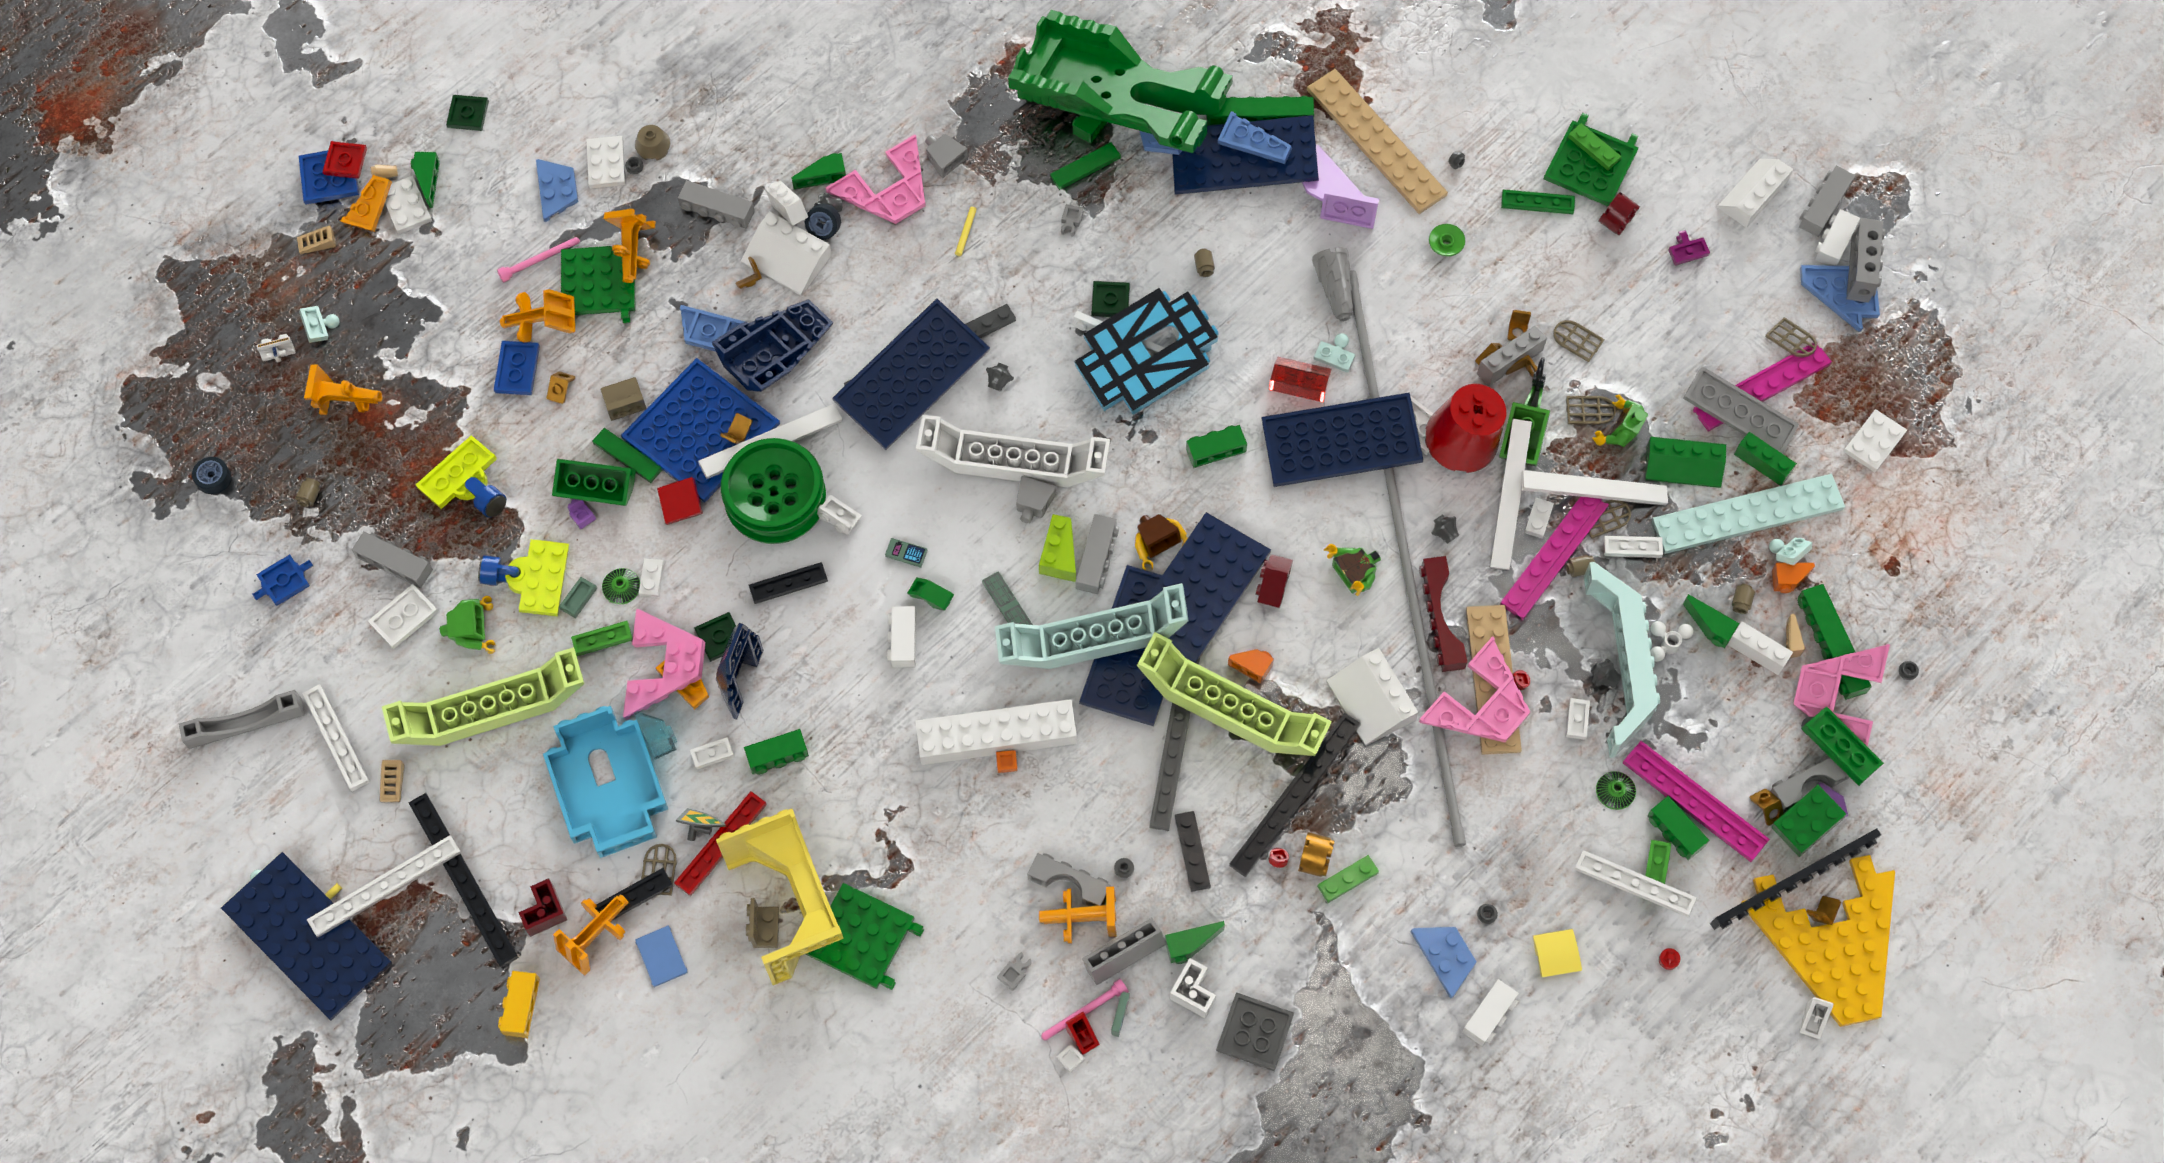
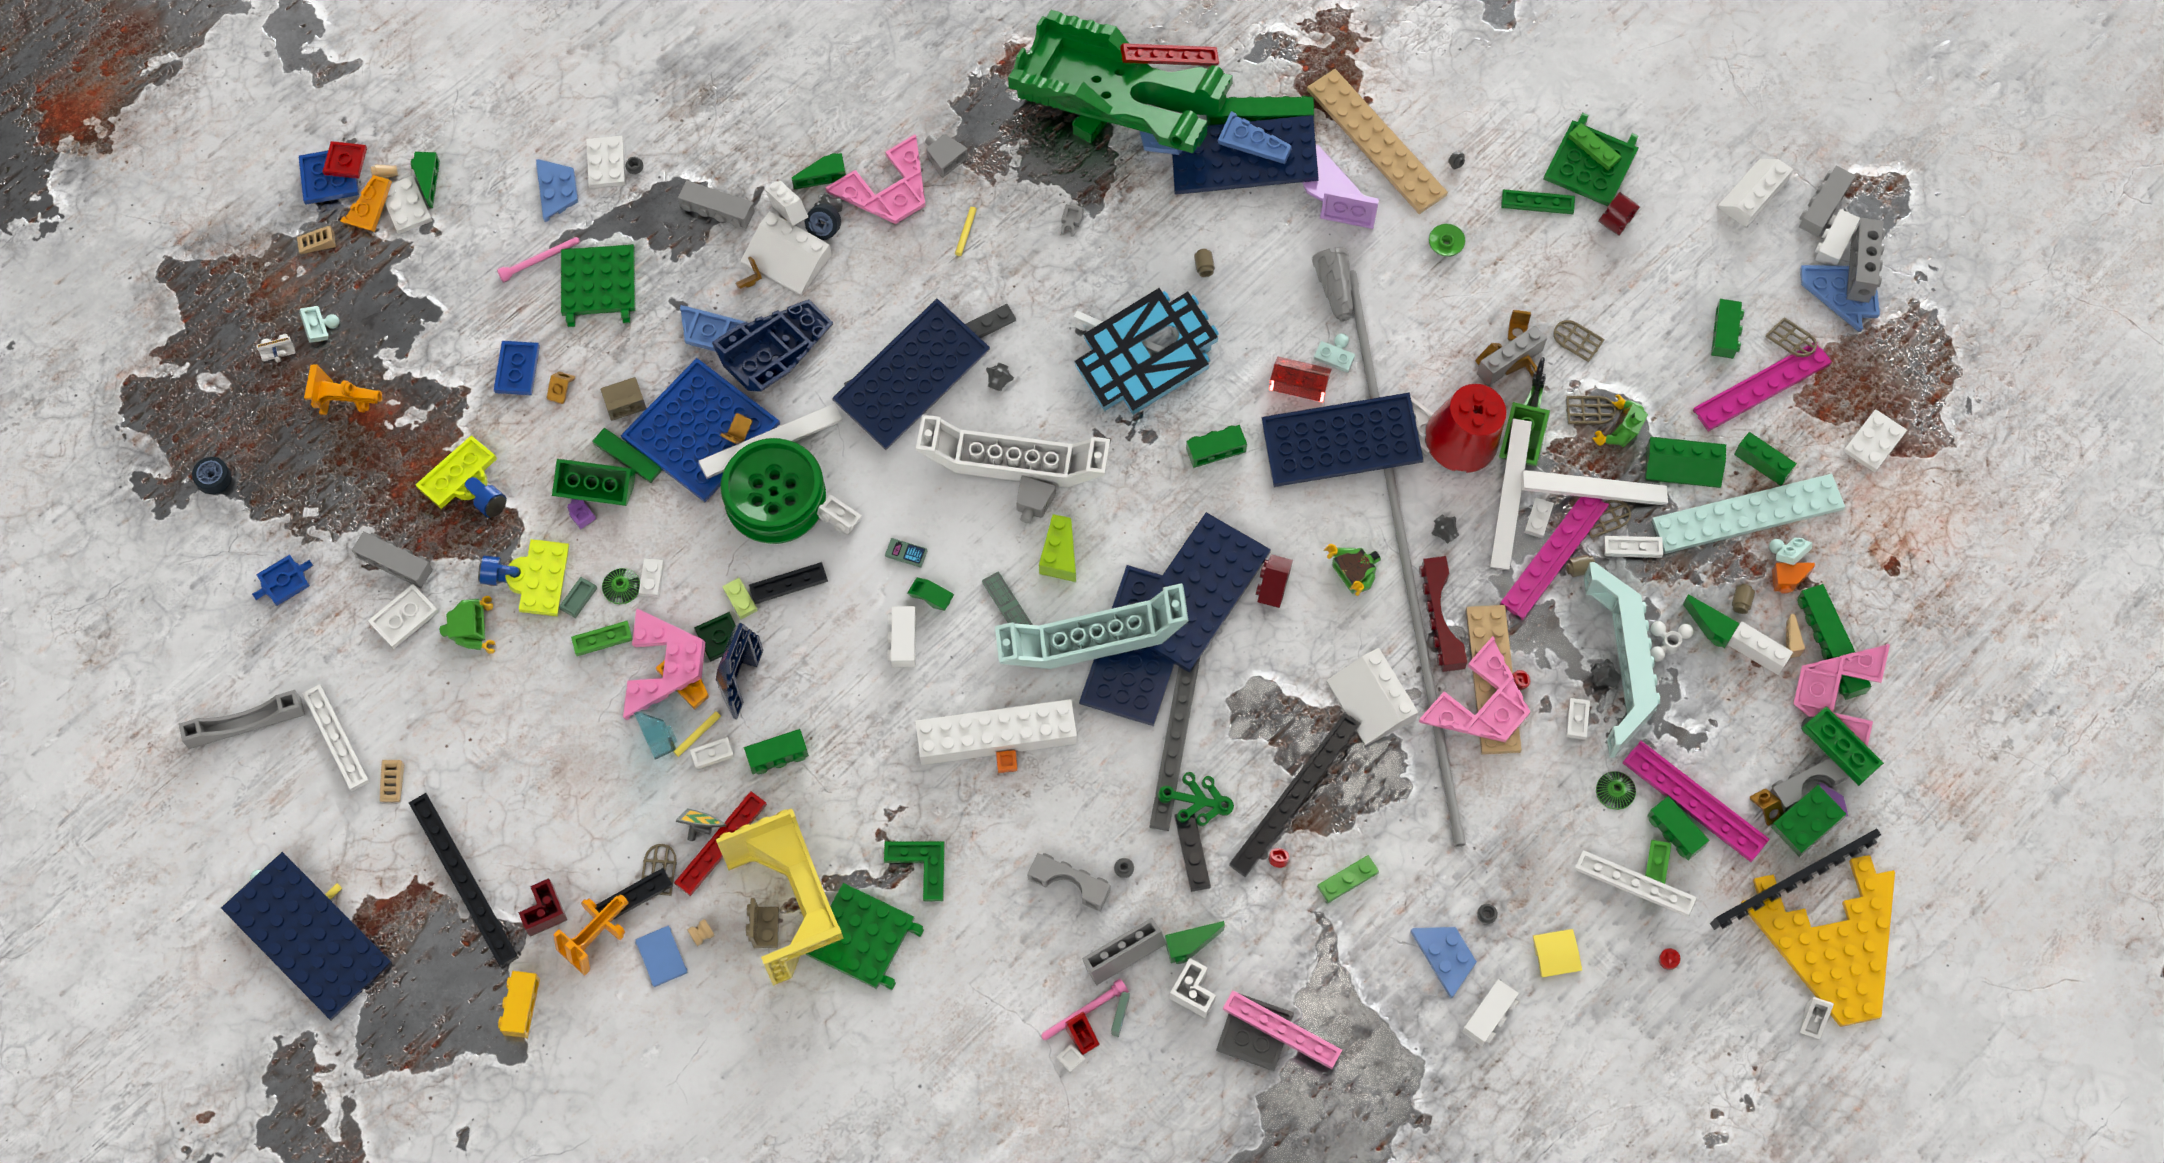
(308, 492): dark tan brick -> none
(383, 886): white tile -> none
(467, 112): dark green tile -> none
(486, 705): yellowish green slope -> none
(557, 314): light orange piece -> none
(617, 811): medium azure panel -> none
(630, 226): light orange piece -> none
(652, 142): dark tan cone -> none
(679, 500): red tile -> none
(696, 734): none -> light yellow bar
(700, 932): none -> tan wheel
(740, 598): none -> yellowish green plate
(926, 852): none -> green plate
(1012, 973): light grey plate -> none
(1082, 914): light orange piece -> none
(1085, 166): green tile -> none
(1096, 553): light grey brick -> none
(1109, 298): dark green tile -> none
(1156, 536): reddish brown torso -> none
(1169, 54): none -> plate
(1198, 799): none -> green plant
(1229, 703): yellowish green slope -> none
(1252, 663): orange slope -> none
(1282, 1029): none -> bright pink plate
(1315, 853): pearl gold brick -> none
(1688, 250): magenta plate -> none
(1727, 328): none -> green brick
(1740, 409): light grey plate -> none
(1826, 910): pearl gold bracket -> none
(1912, 667): dark grey plate -> none

